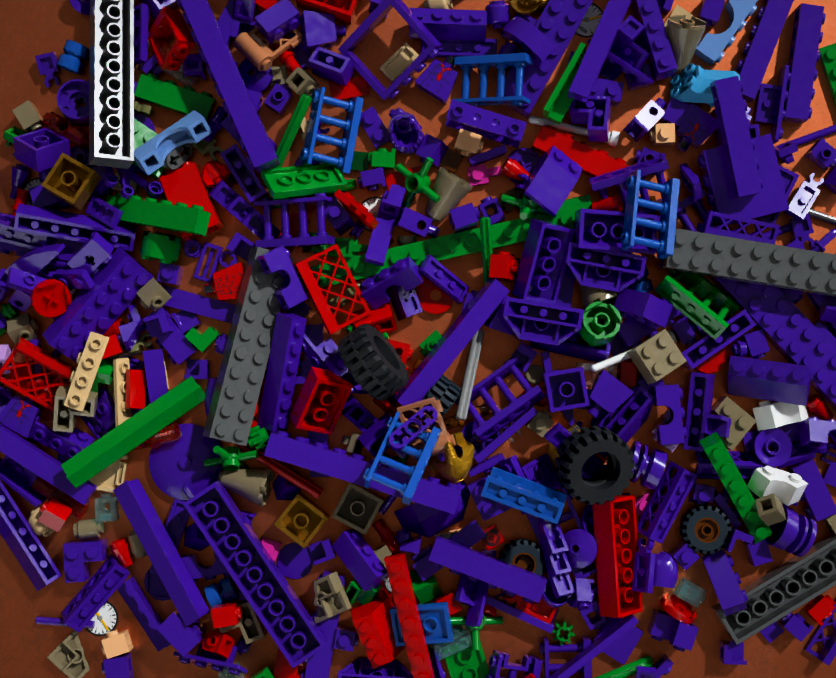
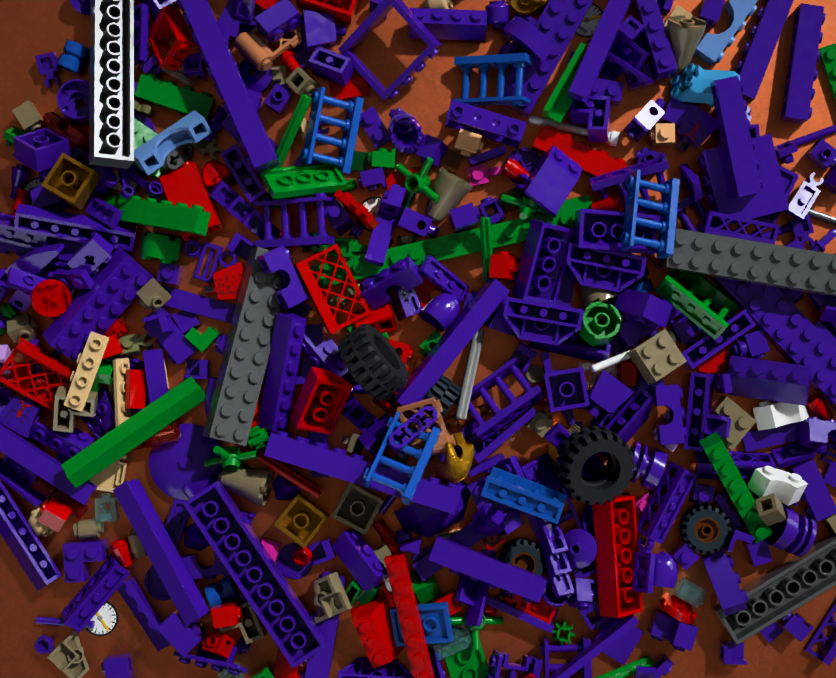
(44, 649): none -> dark purple plate
(116, 643): light nougat brick -> none
(131, 331): dark purple slope -> none
(302, 556): none -> red tile
(346, 638): dark purple brick -> none
(398, 62): tan tile -> none
(438, 79): dark purple torso -> none
(444, 309): none -> dark purple piece
(461, 48): dark purple tile -> none
(488, 522): none -> dark purple panel
(512, 521): none -> dark purple brick
(723, 383): none -> dark purple plate
(771, 102): dark purple bracket -> none
(781, 447): dark purple dish -> none
(820, 608): red brick -> none

